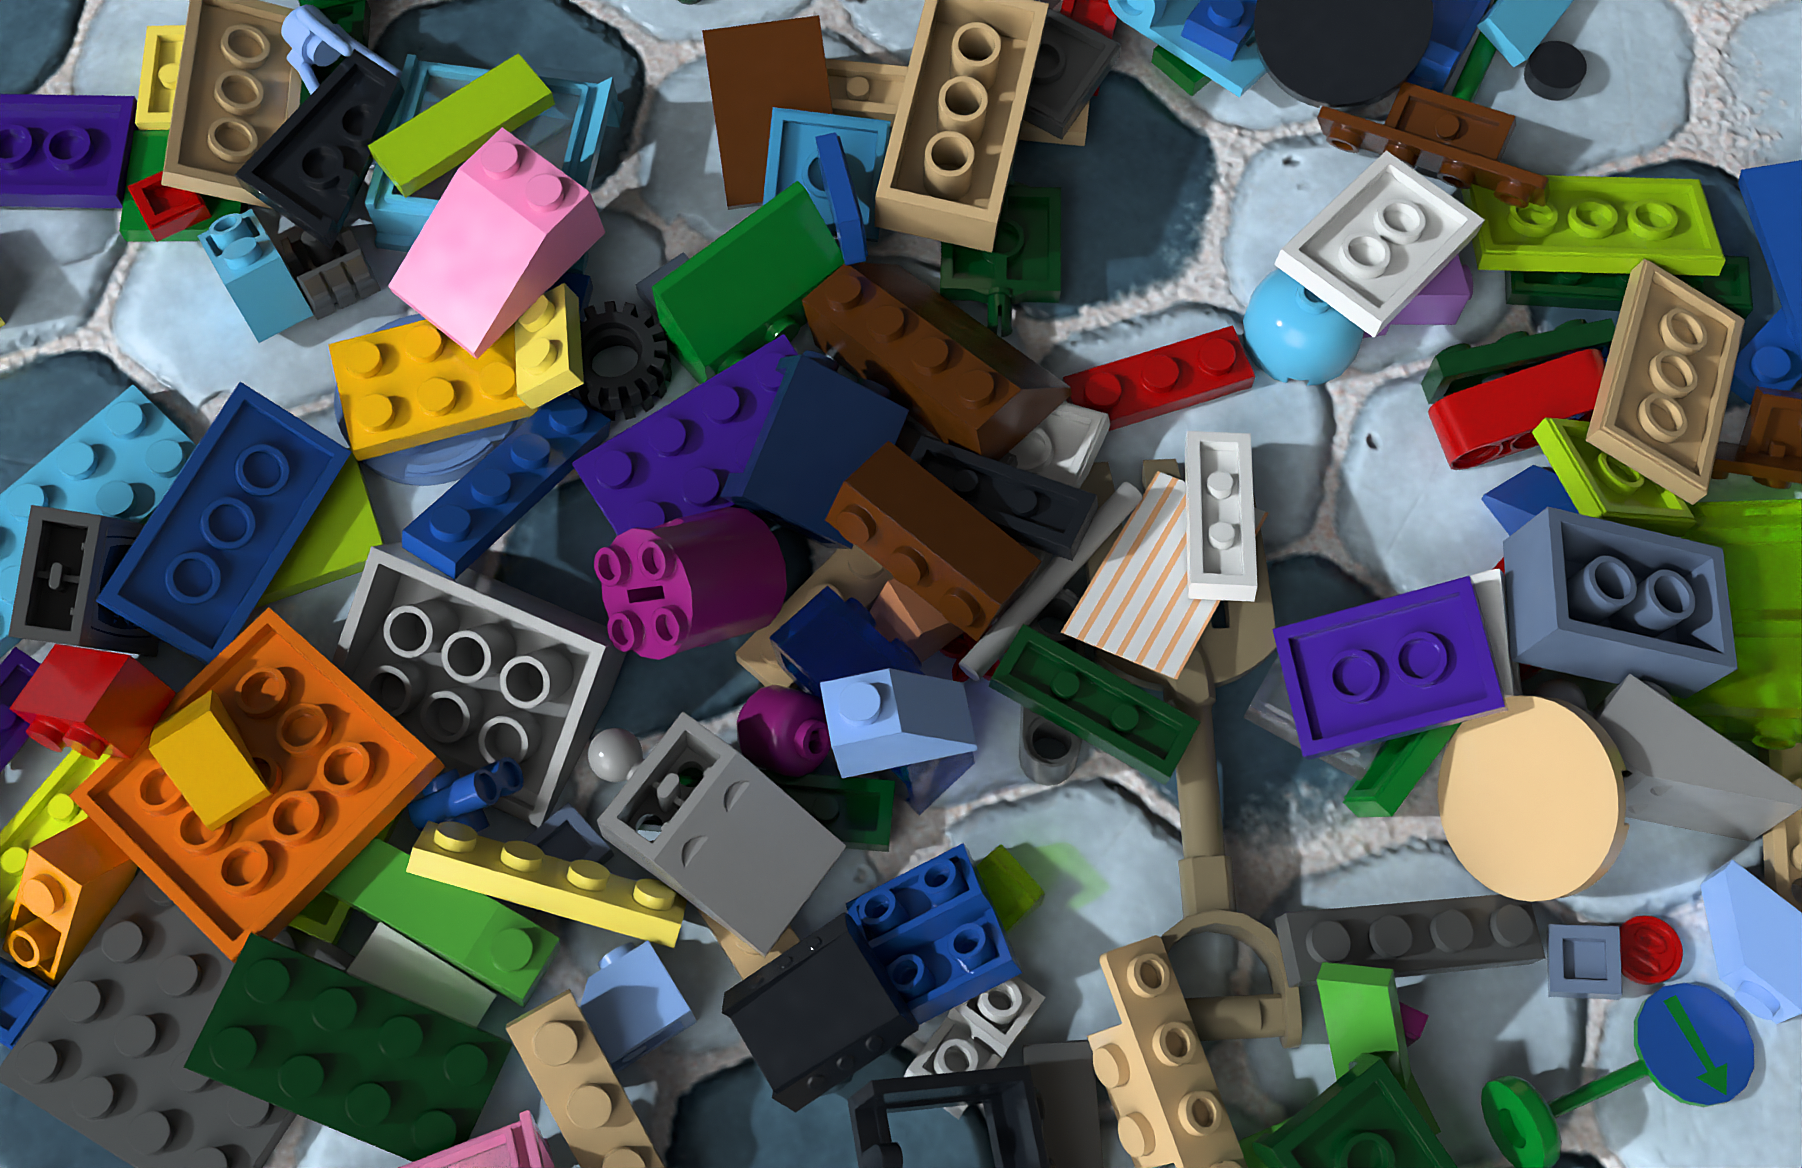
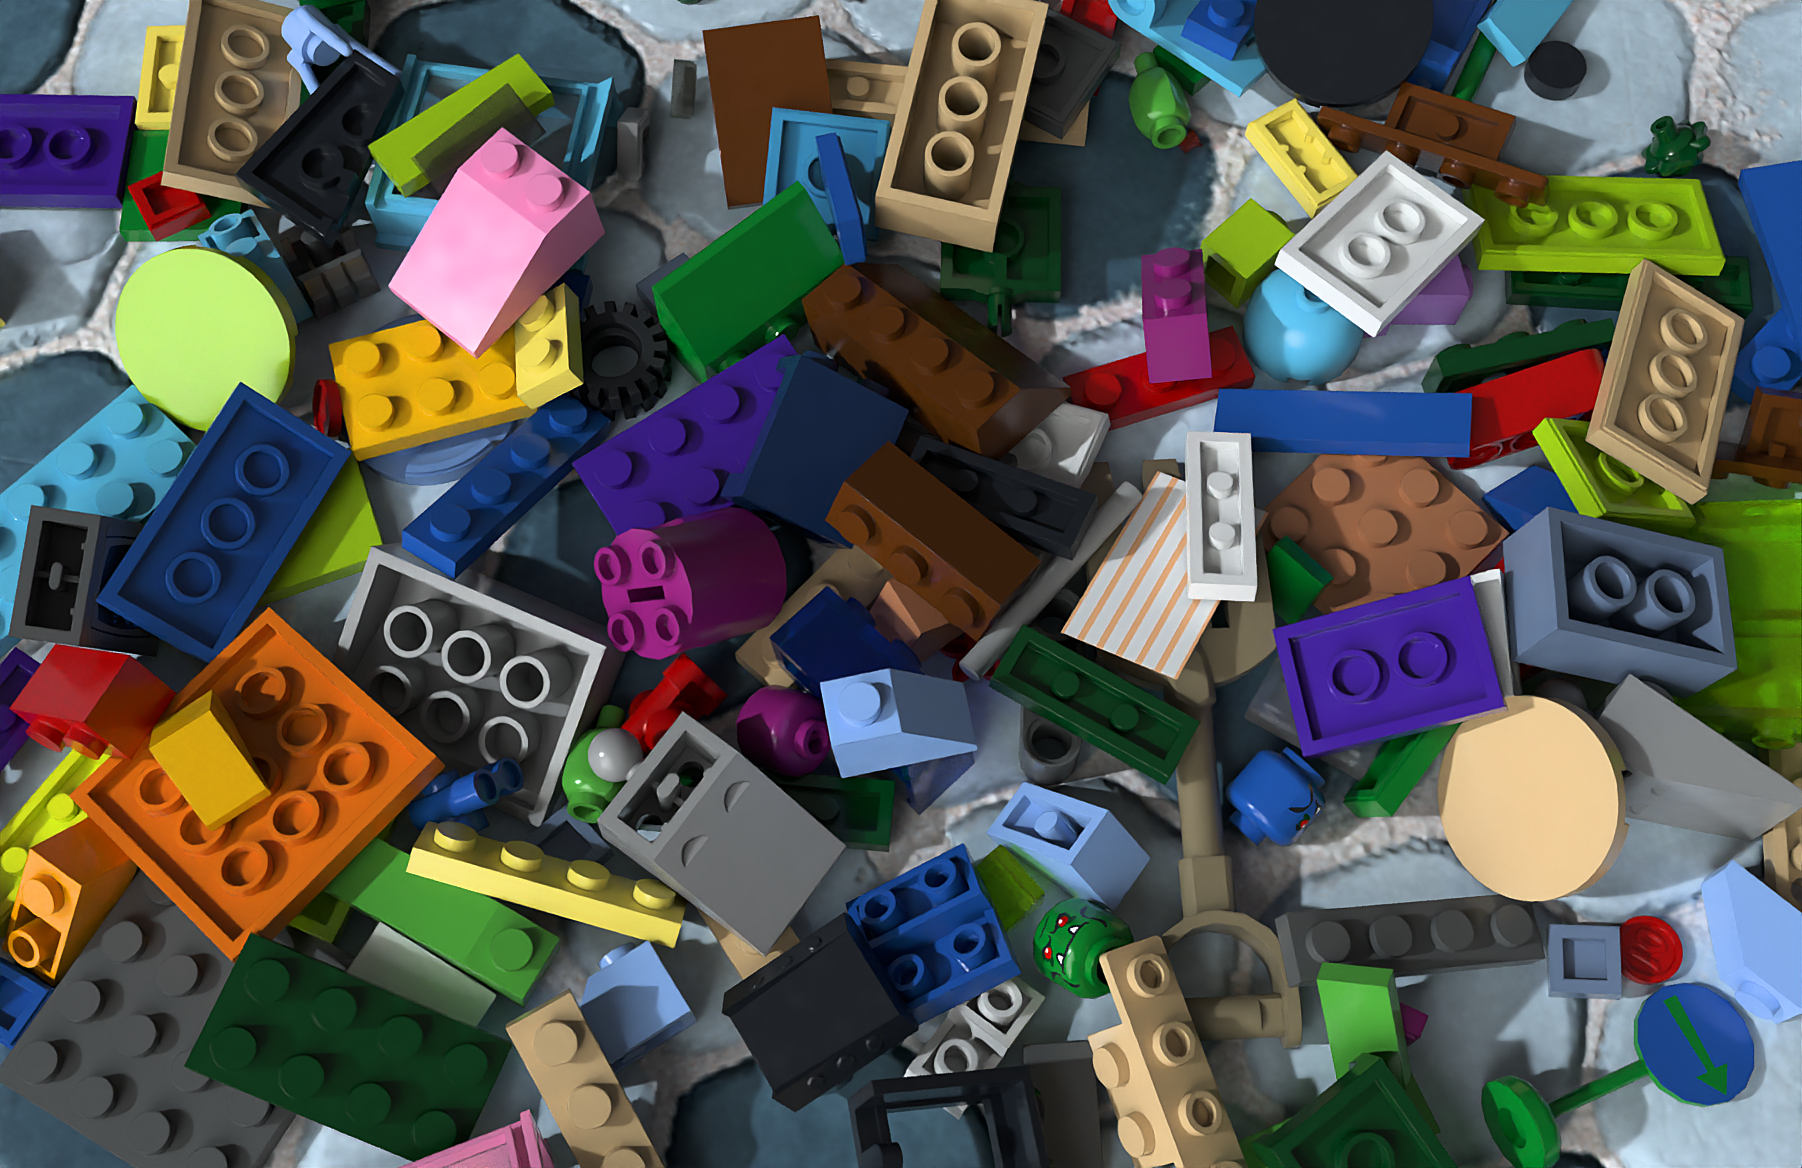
(199, 327): none -> tile
(327, 408): none -> red piece
(459, 142): none -> clear smoke tile
(584, 790): none -> bright green plant
(631, 130): none -> light grey tile
(681, 690): none -> red plate
(683, 89): none -> clear smoke tile
(1070, 844): none -> light blue slope
(1072, 941): none -> green head
(1158, 103): none -> bright green plant
(1175, 315): none -> magenta brick
(1189, 142): none -> clear red piece
(1243, 251): none -> lime brick
(1275, 797): none -> blue head
(1294, 580): none -> green tile
(1301, 156): none -> light yellow plate
(1348, 421): none -> blue tile
(1380, 526): none -> nougat plate
(1675, 146): none -> dark green plant

